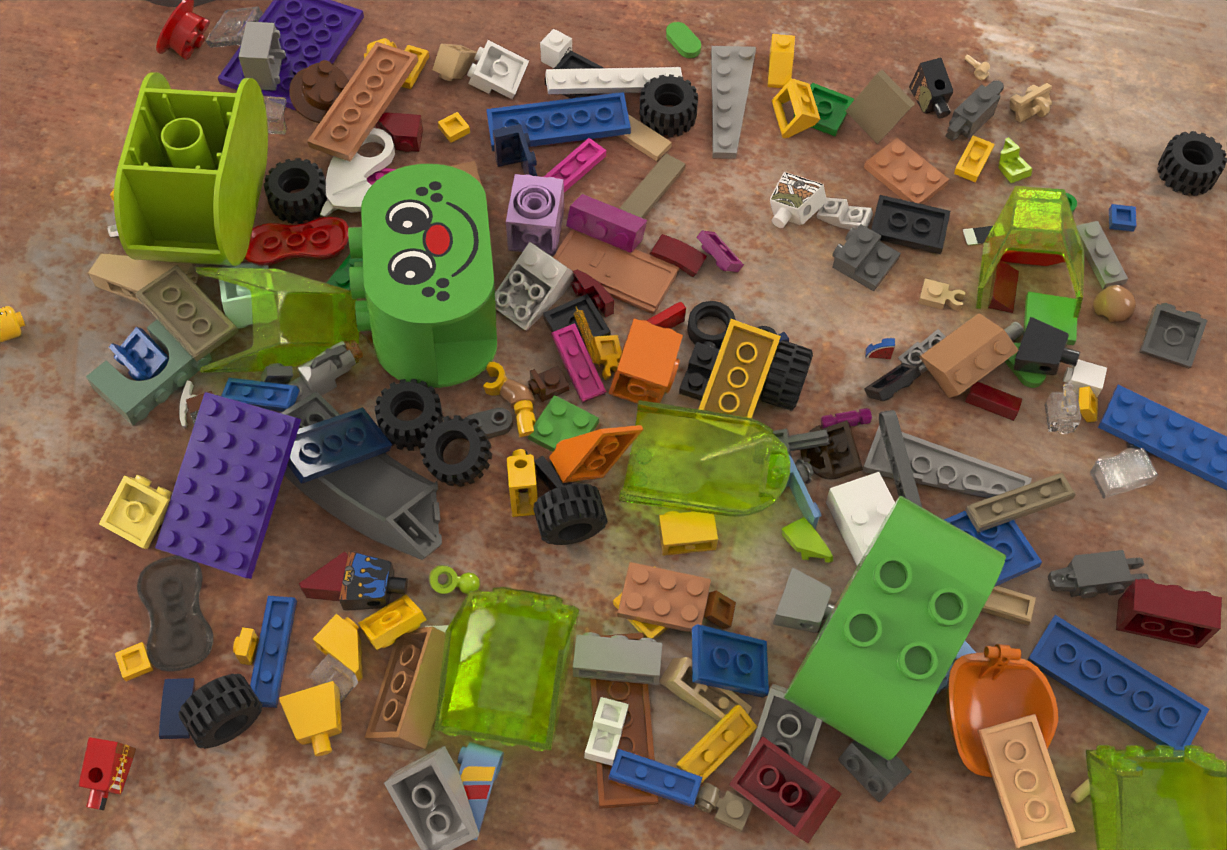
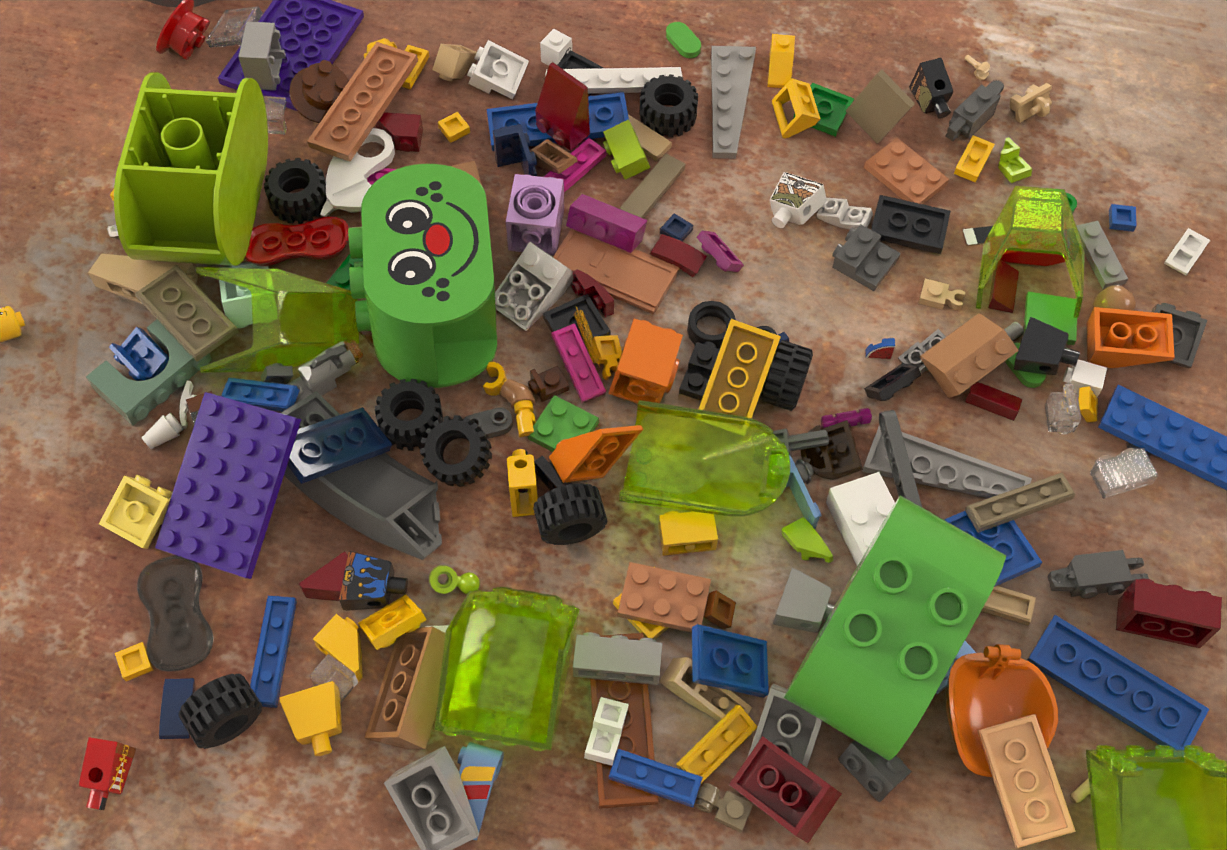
(162, 431): none -> white cone
(245, 646): yellow plate -> none
(553, 157): none -> medium nougat slope
(563, 108): none -> dark red slope
(626, 149): none -> lime brick
(669, 317): red tile -> none
(676, 227): none -> dark blue tile
(1128, 337): none -> orange slope
(1187, 251): none -> white slope
(1192, 163): black tyre -> none

